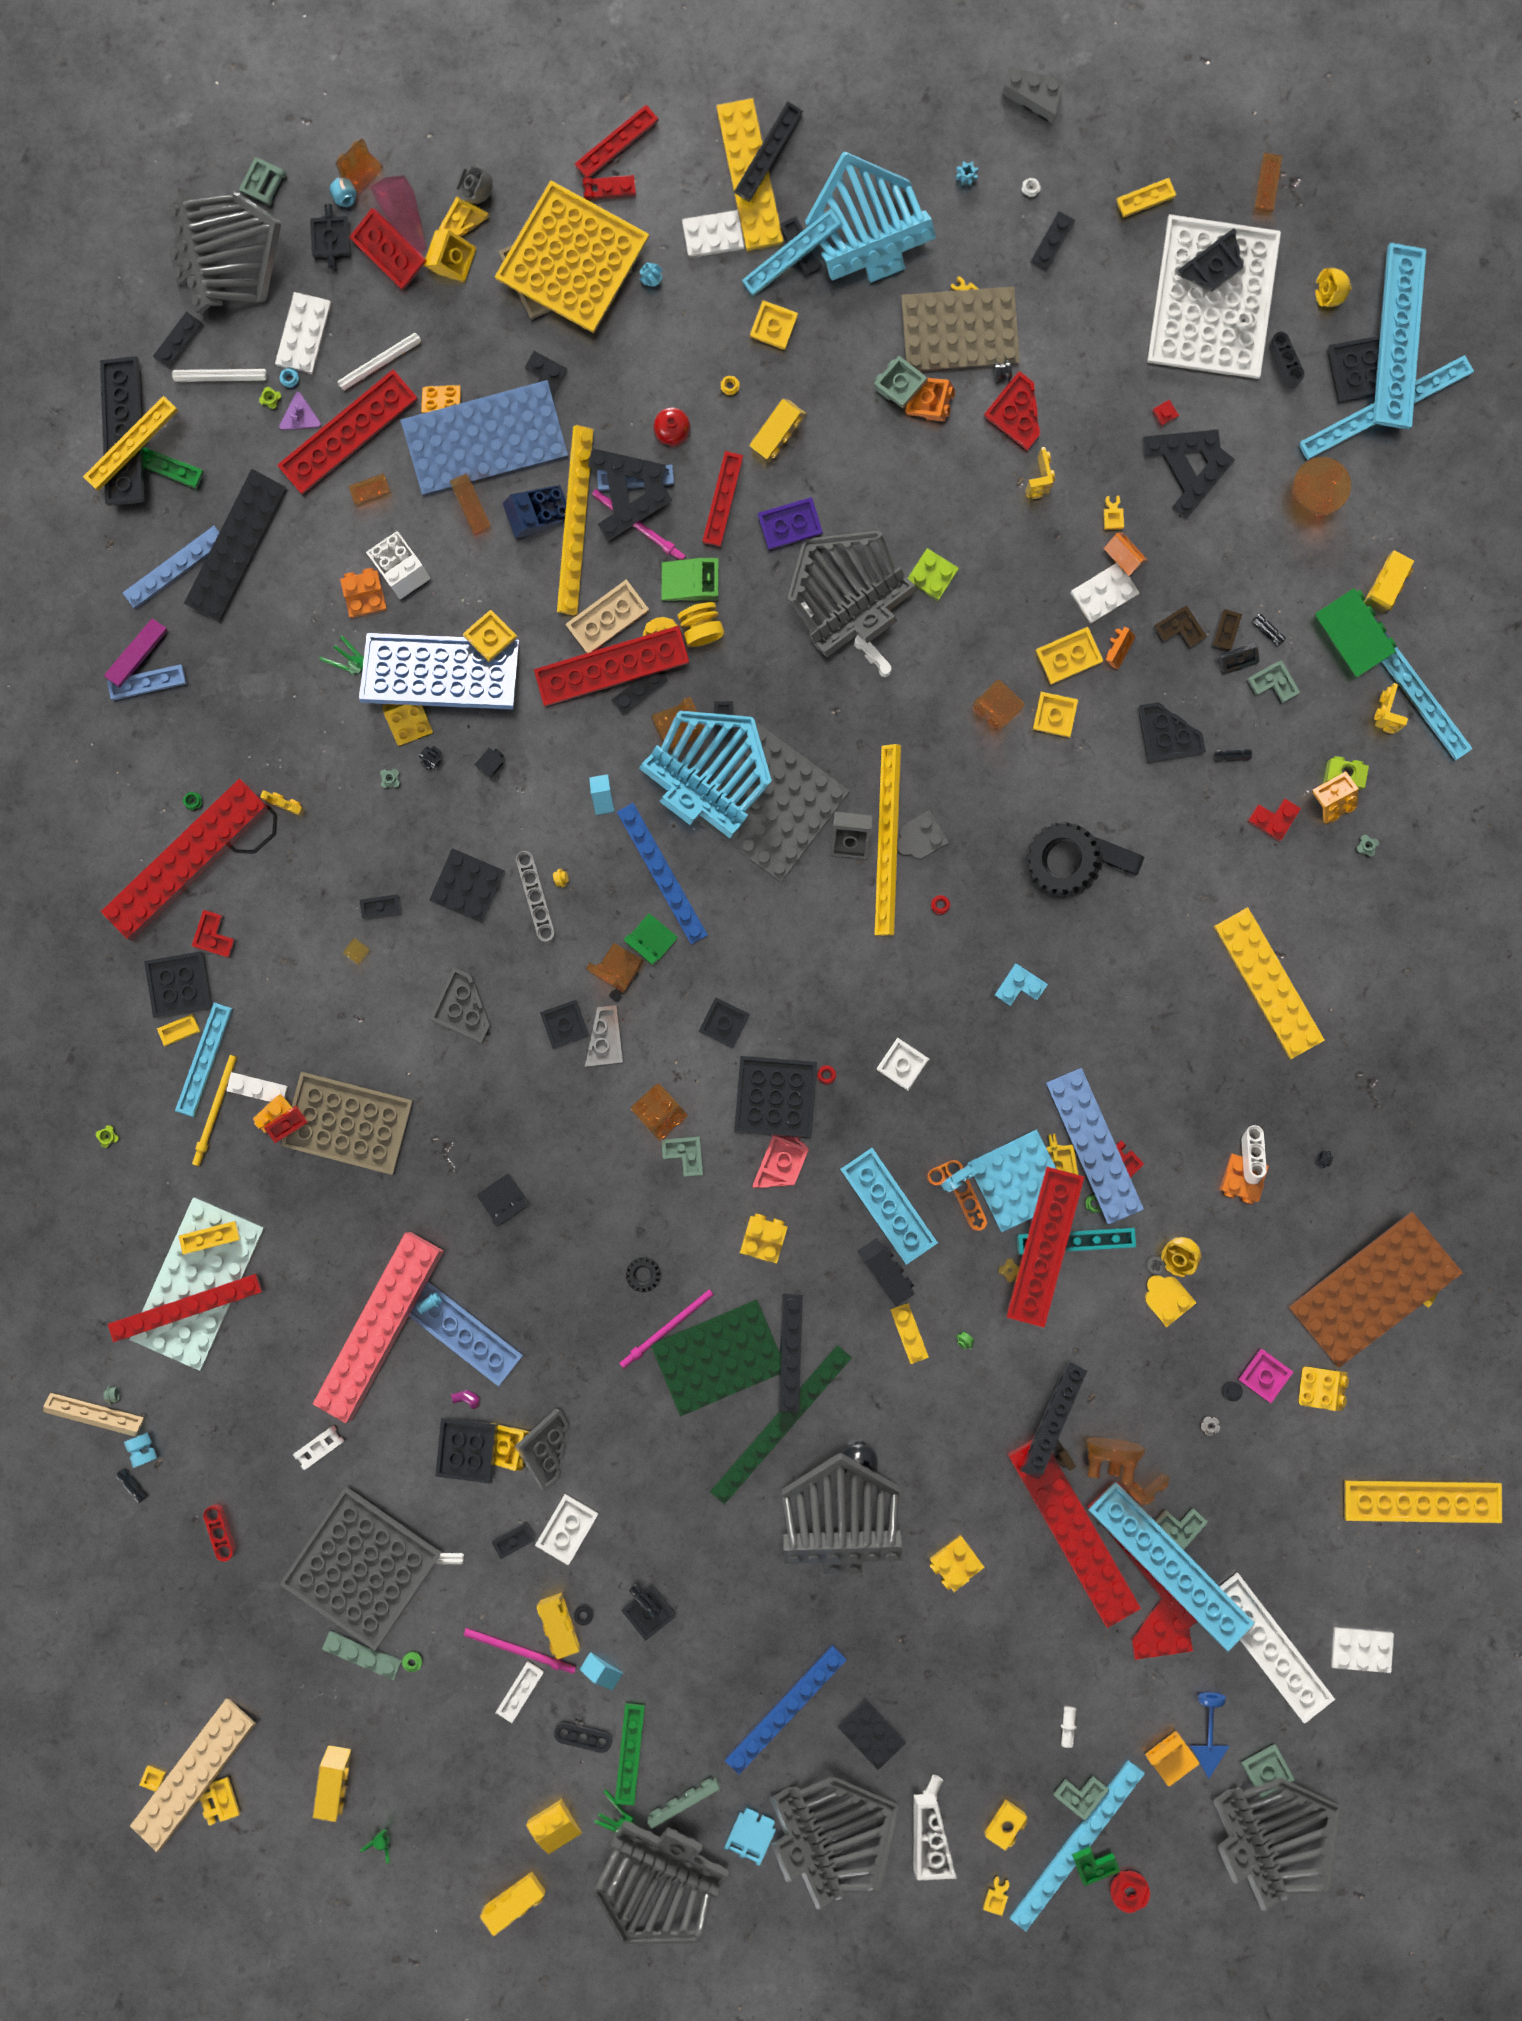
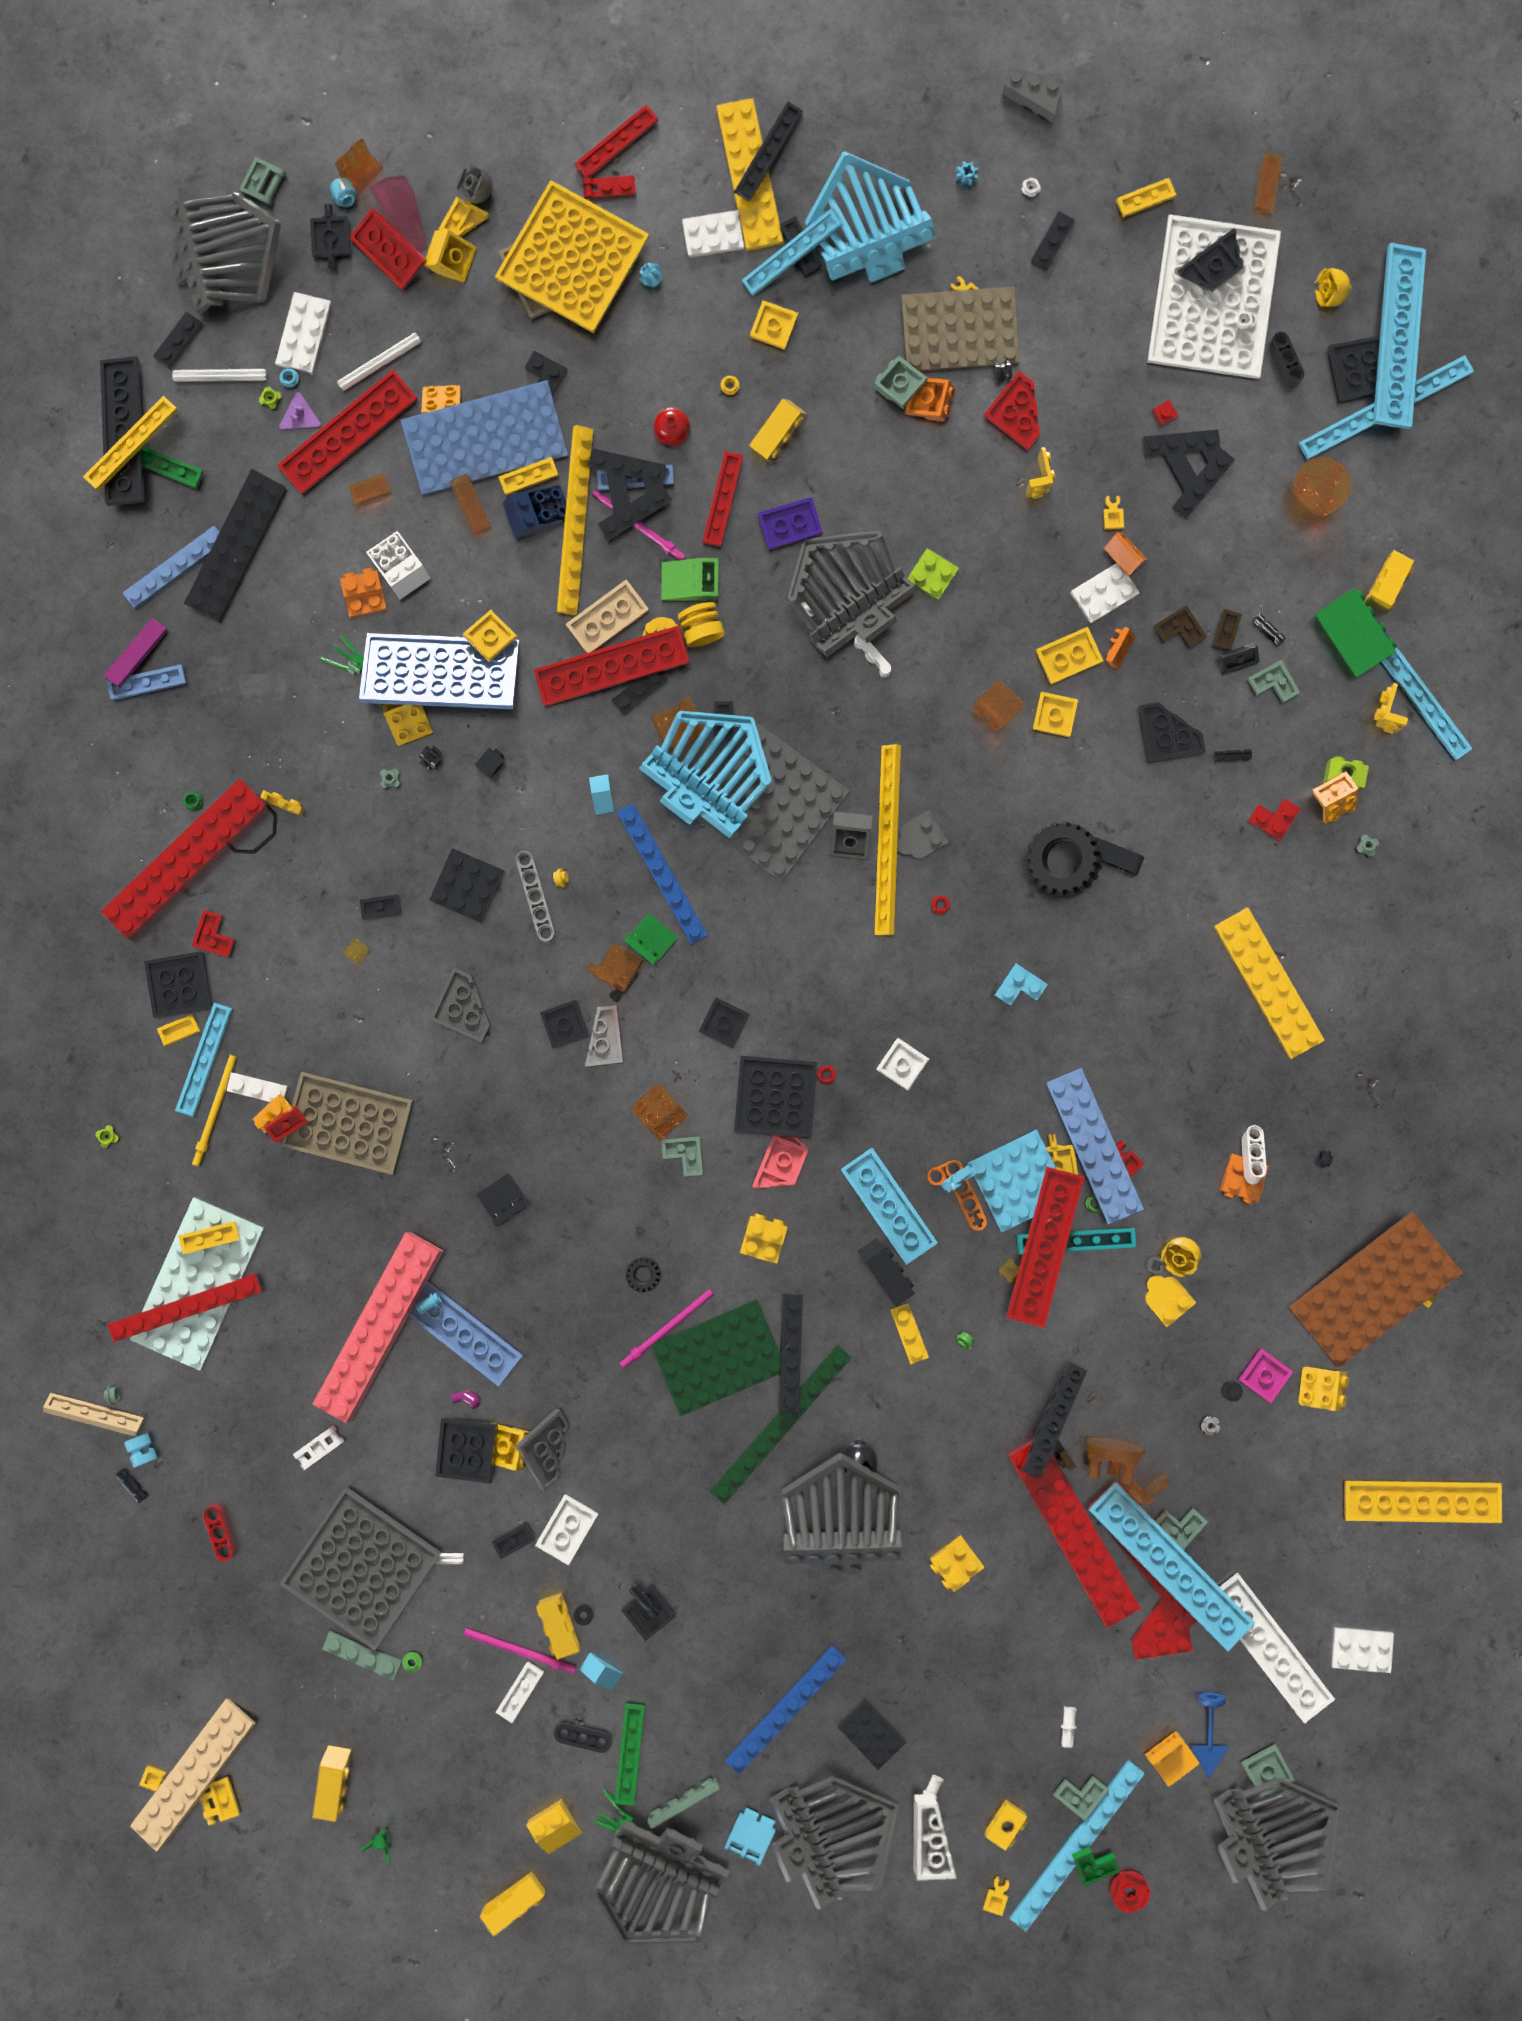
(528, 476): none -> yellow plate

